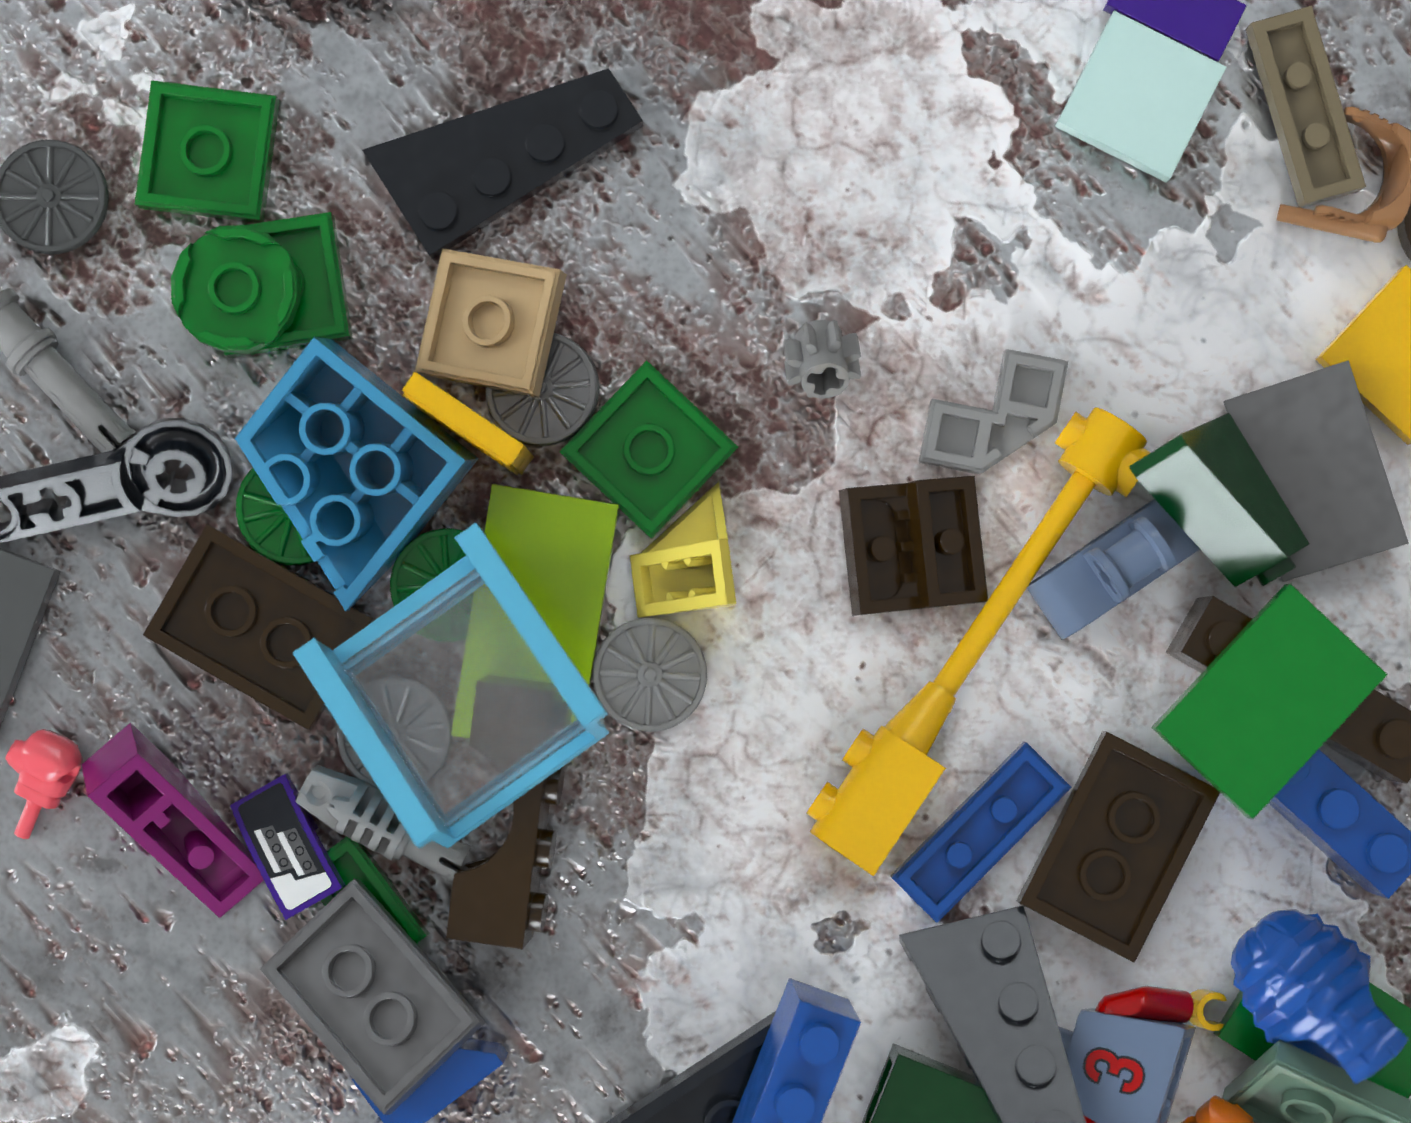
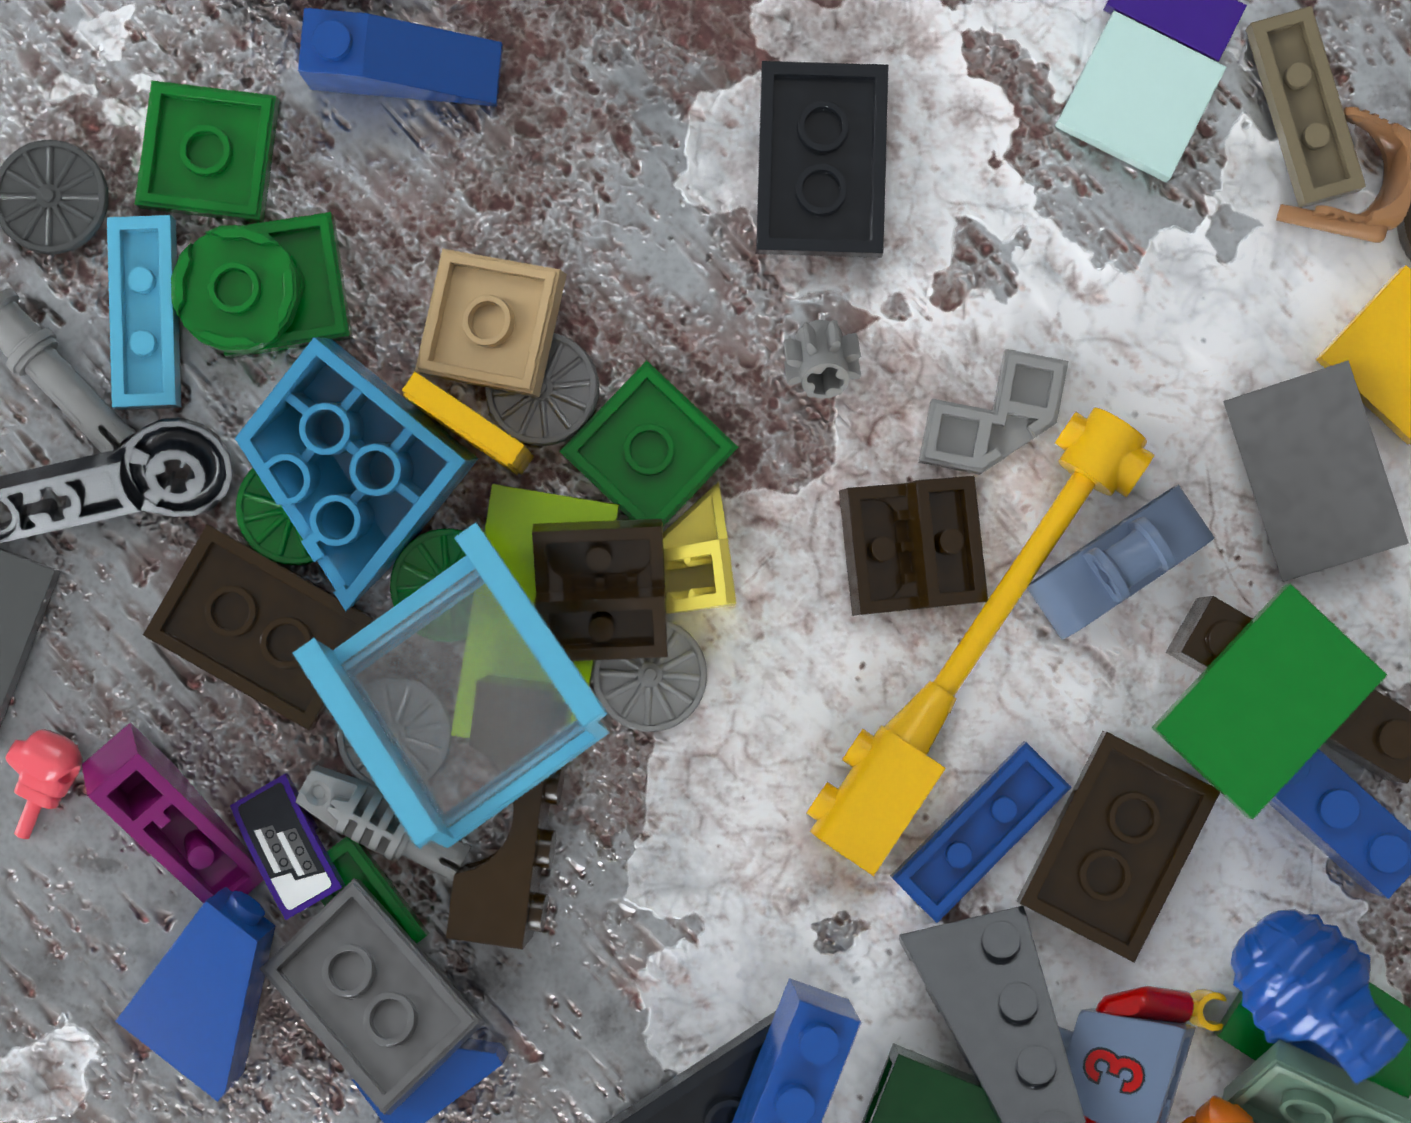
(142, 312): none -> medium azure plate
(206, 993): none -> blue slope
(396, 59): none -> blue slope
(490, 161): black wing -> none
(603, 587): none -> dark brown slope
(822, 159): none -> black plate
(1223, 501): dark green slope -> none

